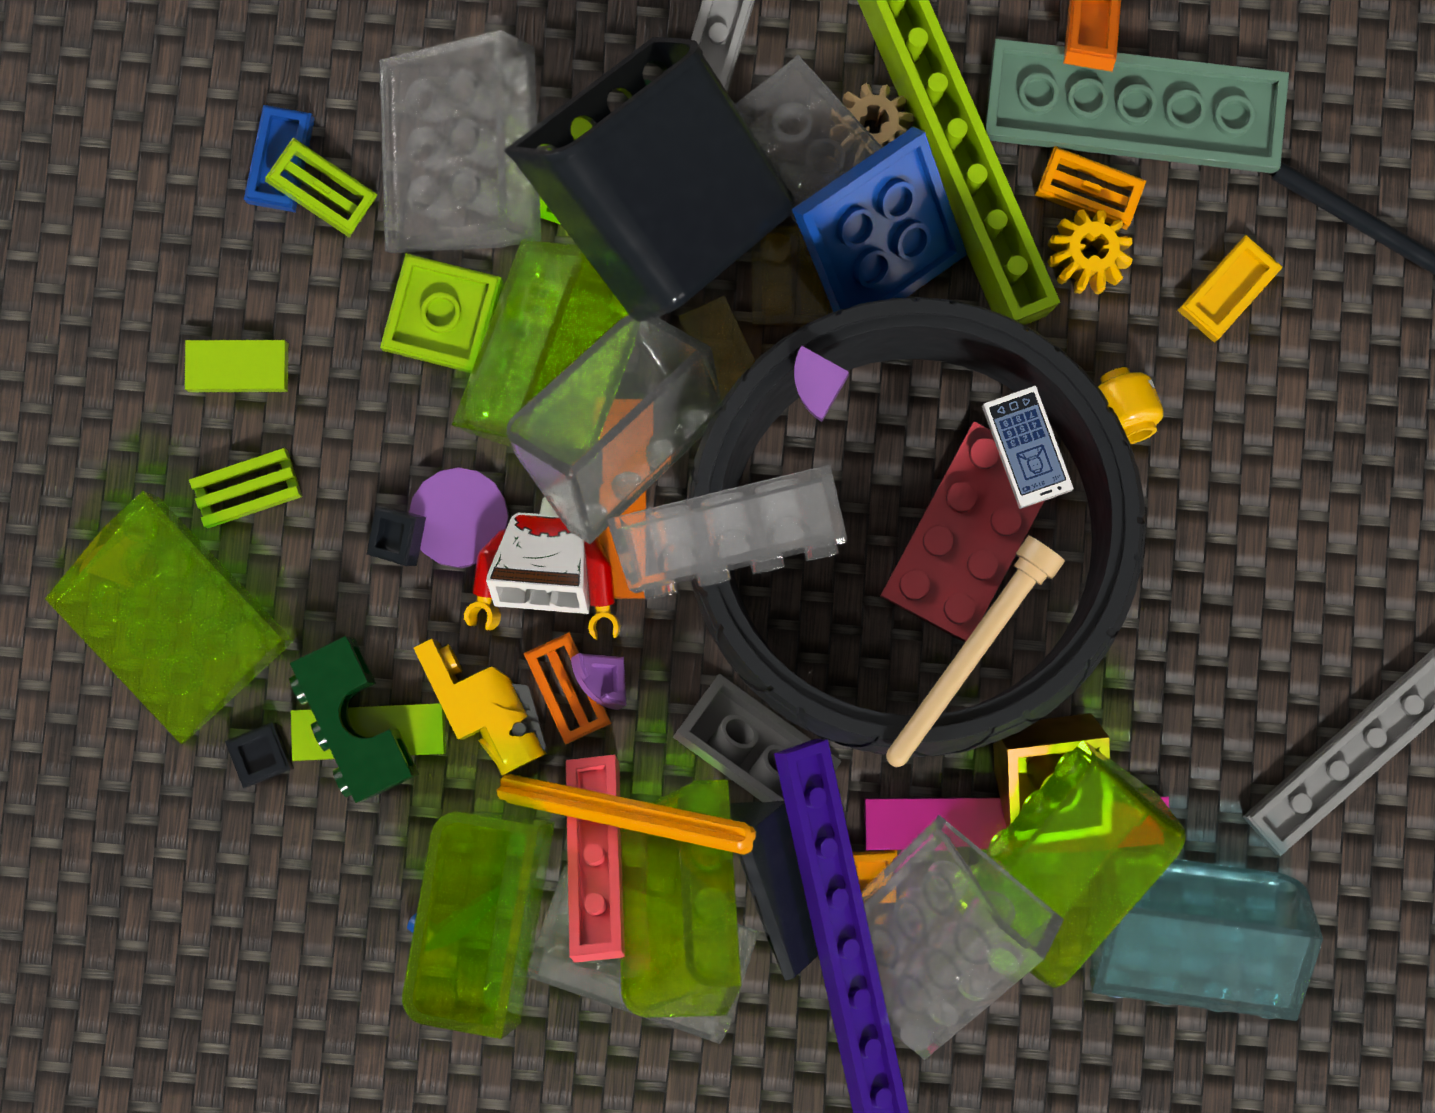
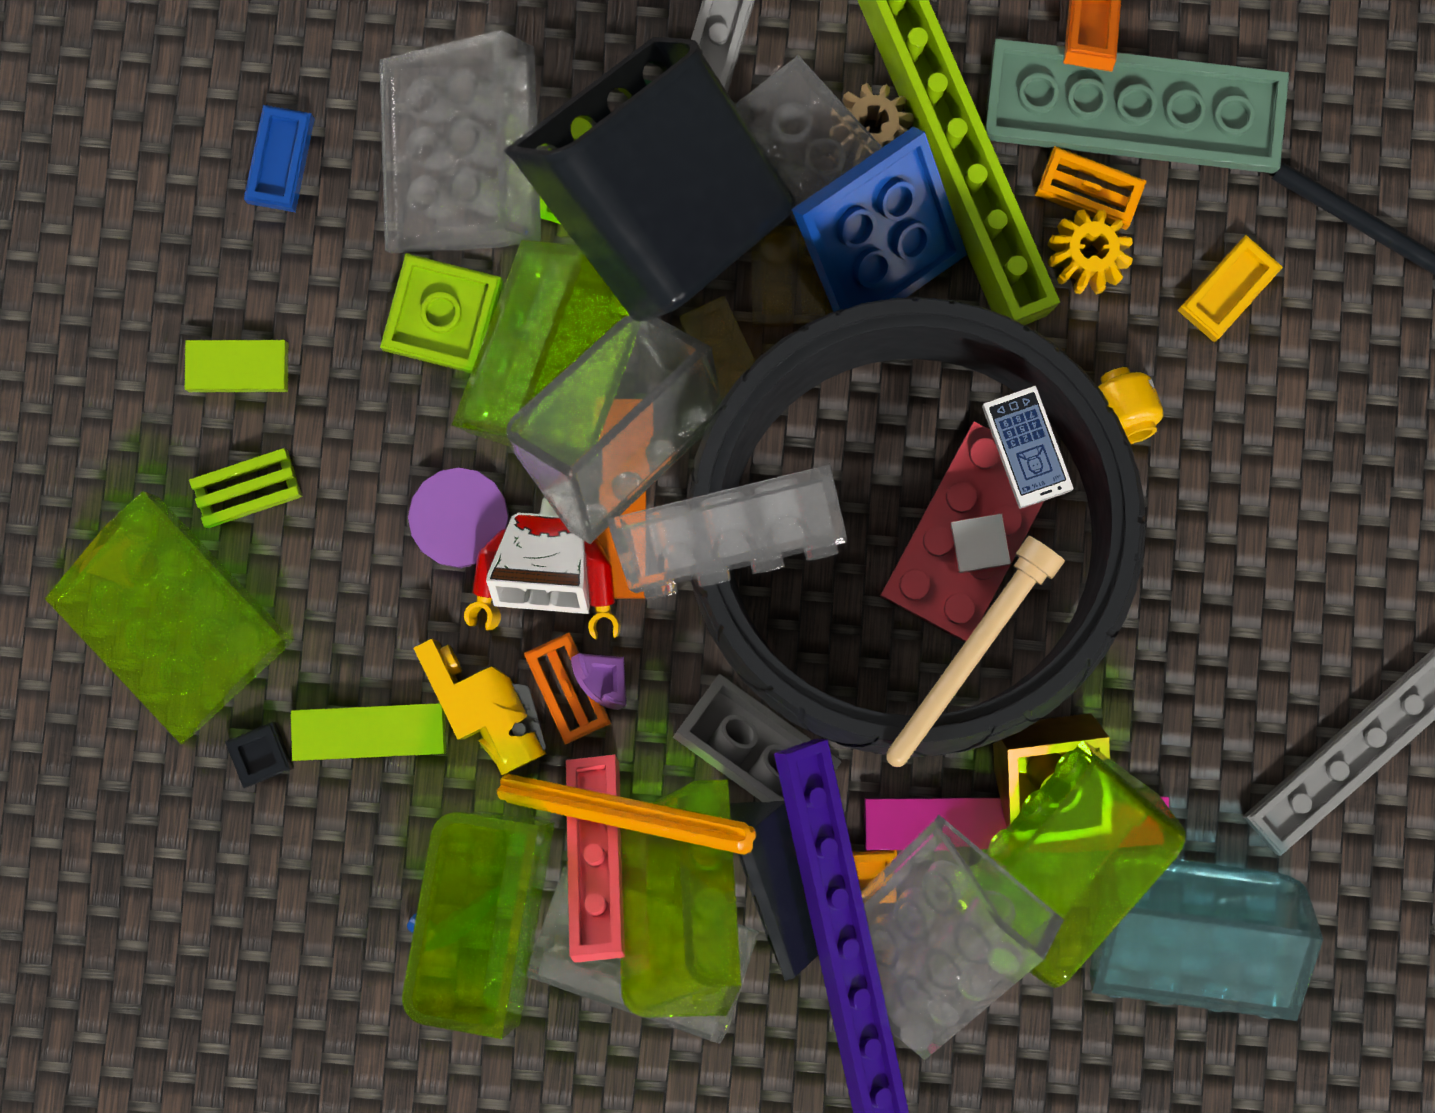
(310, 203): lime tile -> none
(328, 683): dark green arch -> none
(396, 535): black tile -> none
(817, 381): medium lavender tile -> none
(980, 543): none -> white tile

